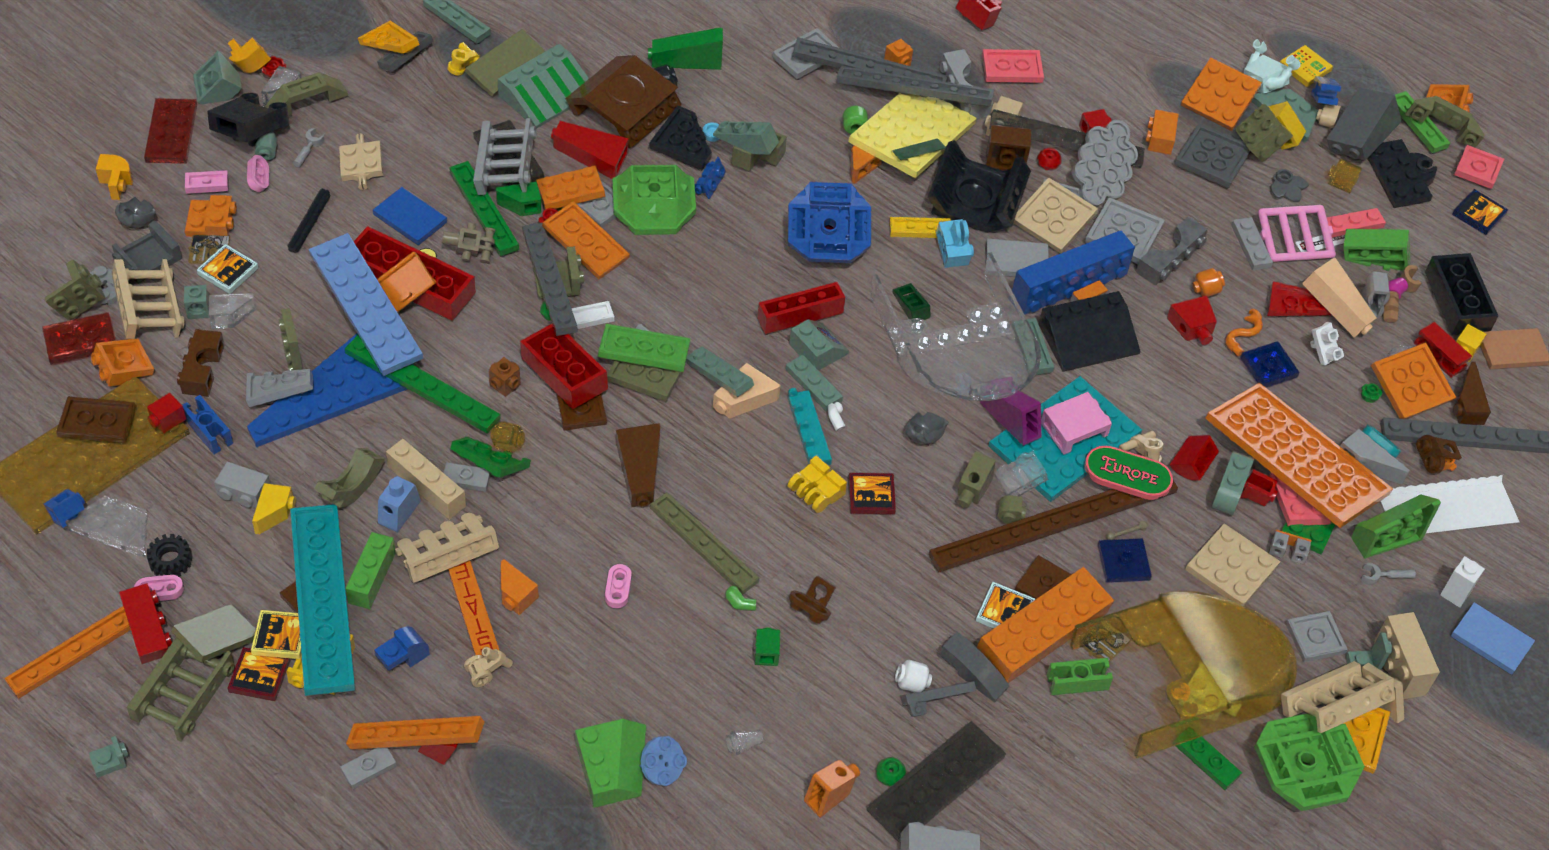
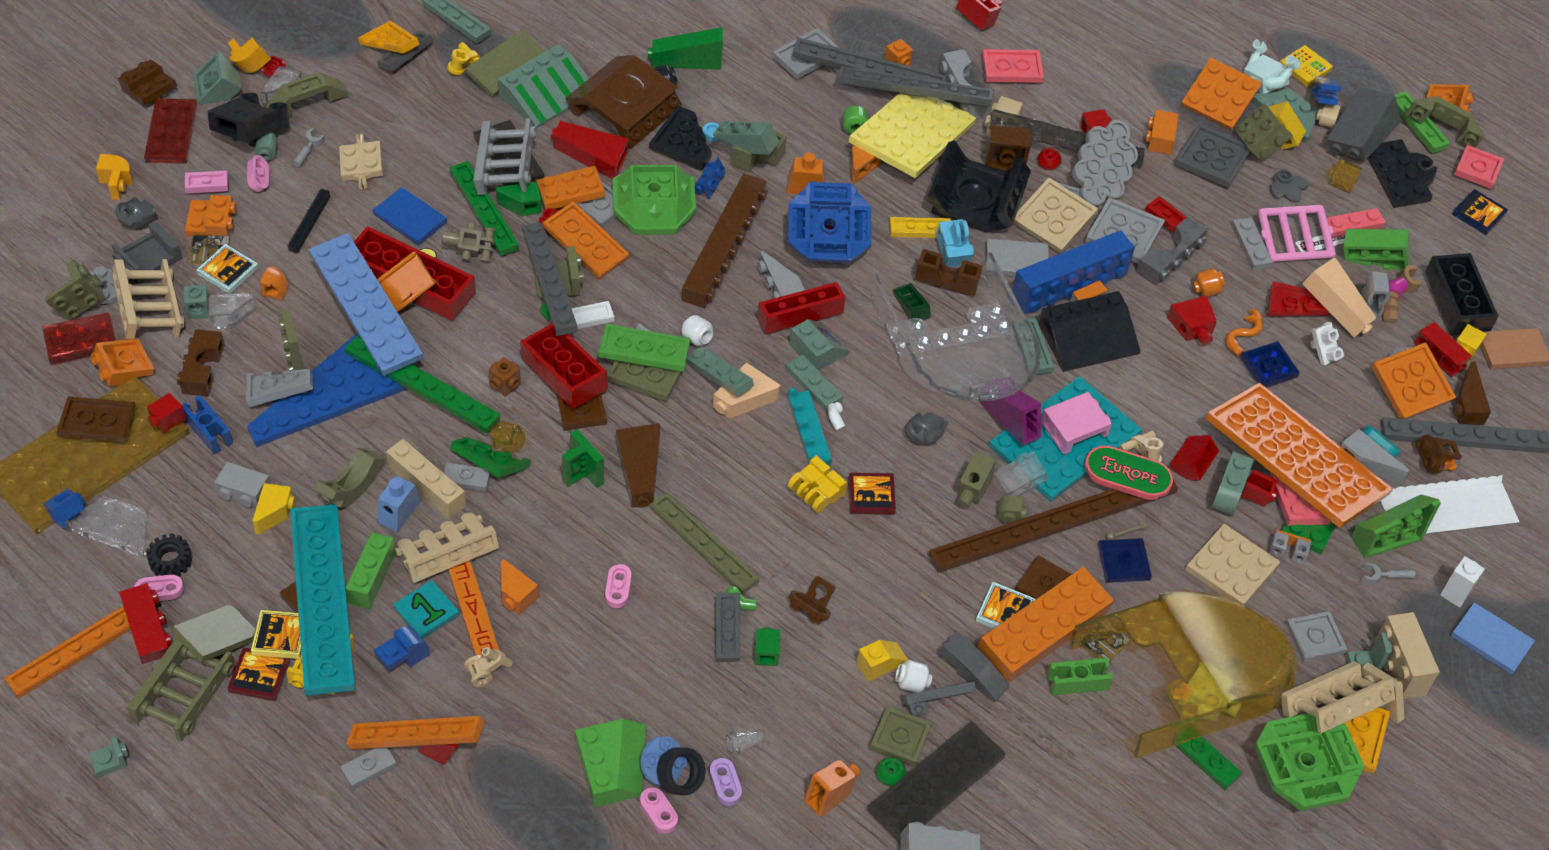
(146, 82): none -> reddish brown plate
(274, 283): none -> orange brick
(426, 609): none -> teal tile
(582, 461): none -> green bracket
(656, 809): none -> bright pink plate
(697, 771): none -> black tyre
(698, 330): none -> white head
(724, 241): none -> reddish brown brick
(725, 784): none -> lavender plate
(727, 627): none -> dark grey plate
(778, 277): none -> light grey slope
(803, 171): none -> orange torso
(879, 658): none -> yellow slope
(901, 735): none -> olive plate
(919, 149): dark green sticker -> none
(933, 271): none -> reddish brown arch
(1164, 210): none -> red plate
(1371, 392): green plate -> none

